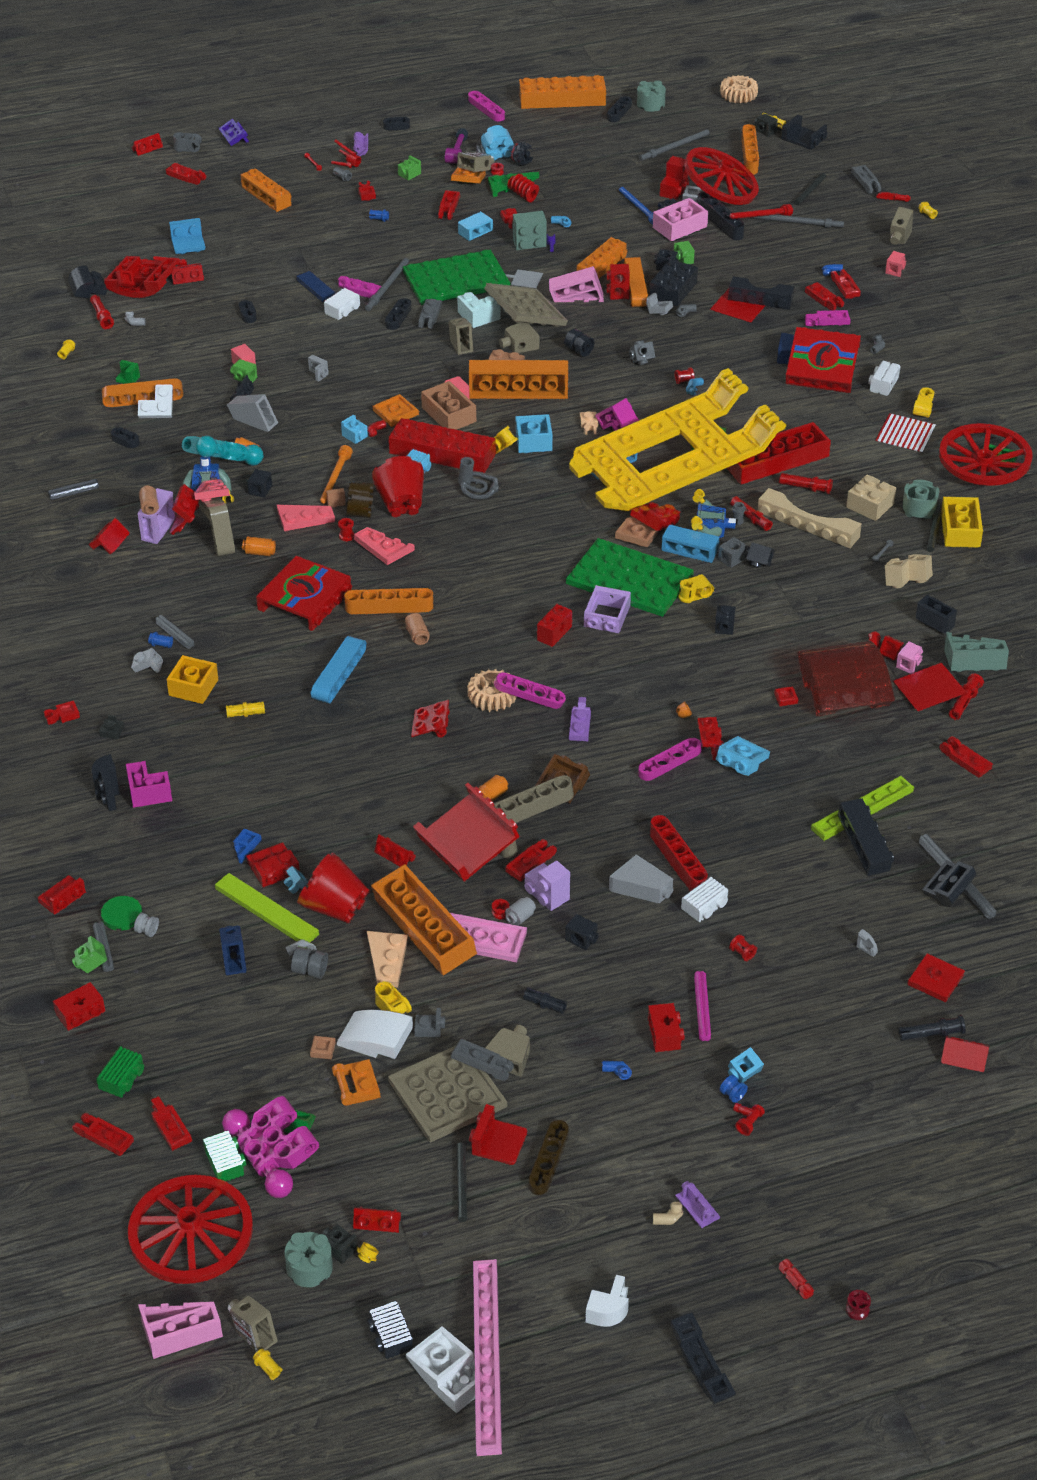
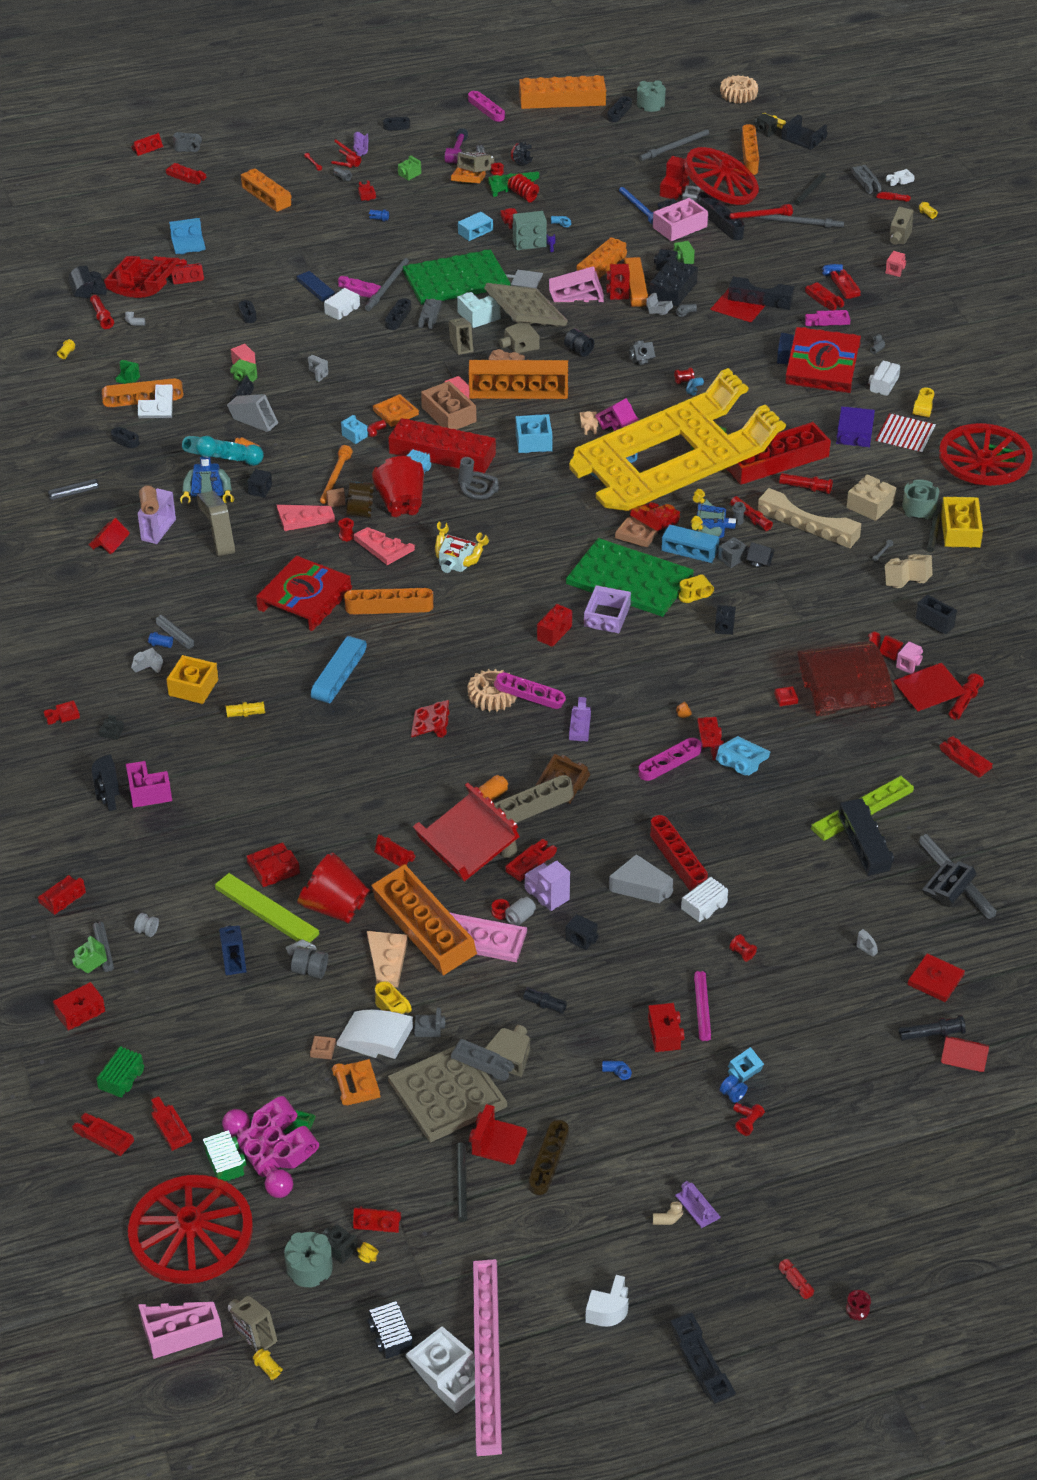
(120, 912): green tile -> none
(184, 506): red bracket -> none
(211, 489): coral wing -> none
(233, 132): dark purple bracket -> none
(245, 843): blue tile -> none
(259, 546): orange head -> none
(296, 879): medium azure tile -> none
(417, 628): nougat head -> none
(448, 204): red hinge -> none
(457, 552): none -> torso
(497, 142): medium azure brick -> none
(504, 439): yellow piece -> none
(855, 426): none -> dark purple brick
(901, 177): none -> white plate
(975, 654): sand green wedge -> none

